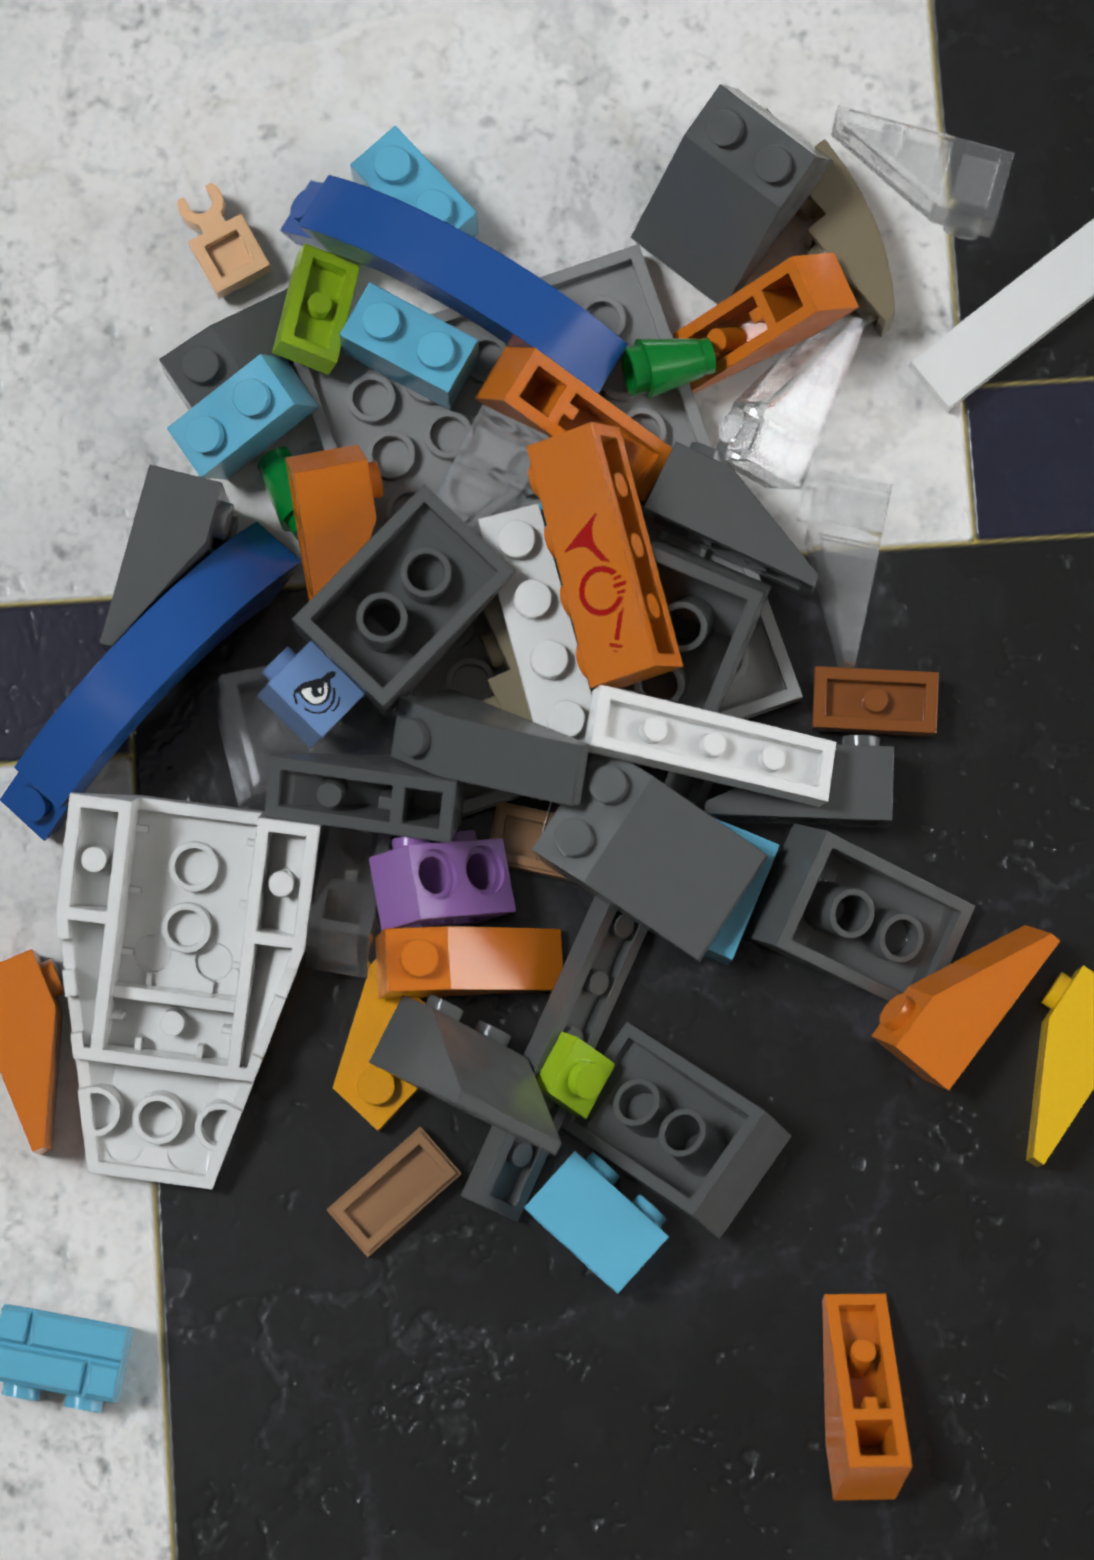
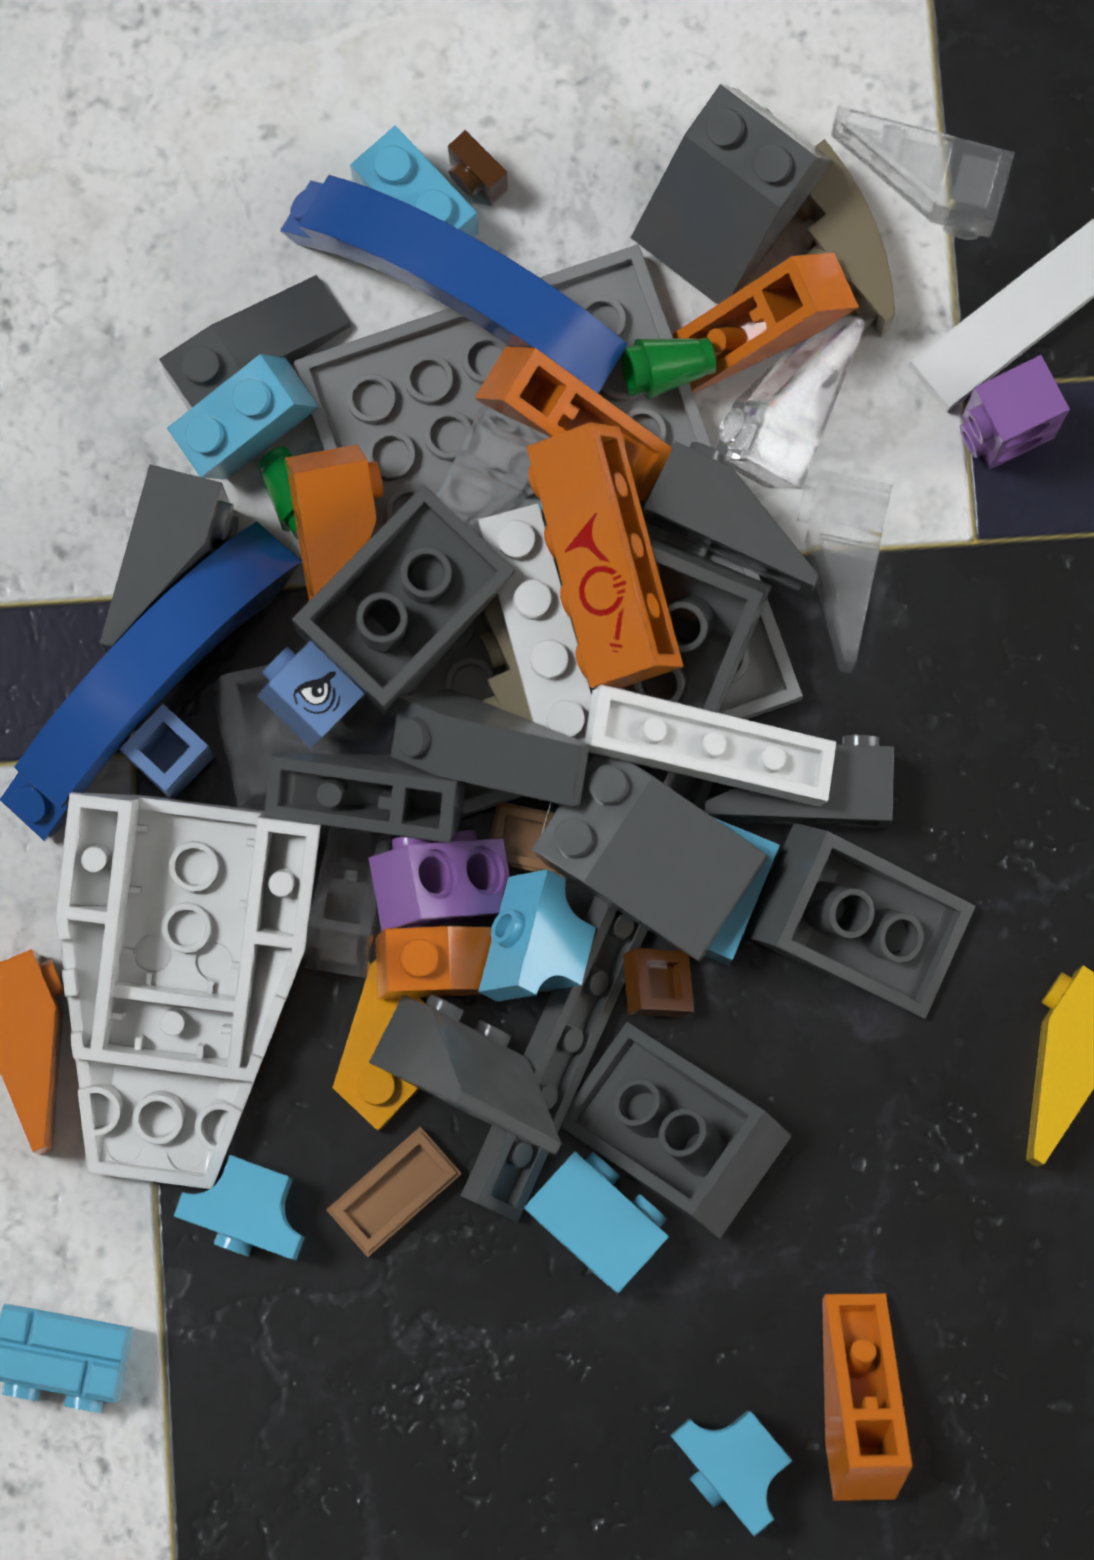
(167, 752): none -> medium blue brick
(225, 248): light nougat plate -> none
(245, 1210): none -> medium azure brick
(316, 308): lime plate -> none
(409, 346): medium azure brick -> none
(476, 169): none -> reddish brown plate
(535, 940): none -> medium azure brick
(574, 1074): lime plate -> none
(658, 982): none -> reddish brown plate
(734, 1466): none -> medium azure brick
(875, 701): dark orange plate -> none
(953, 1011): orange slope -> none
(1013, 413): none -> medium lavender brick

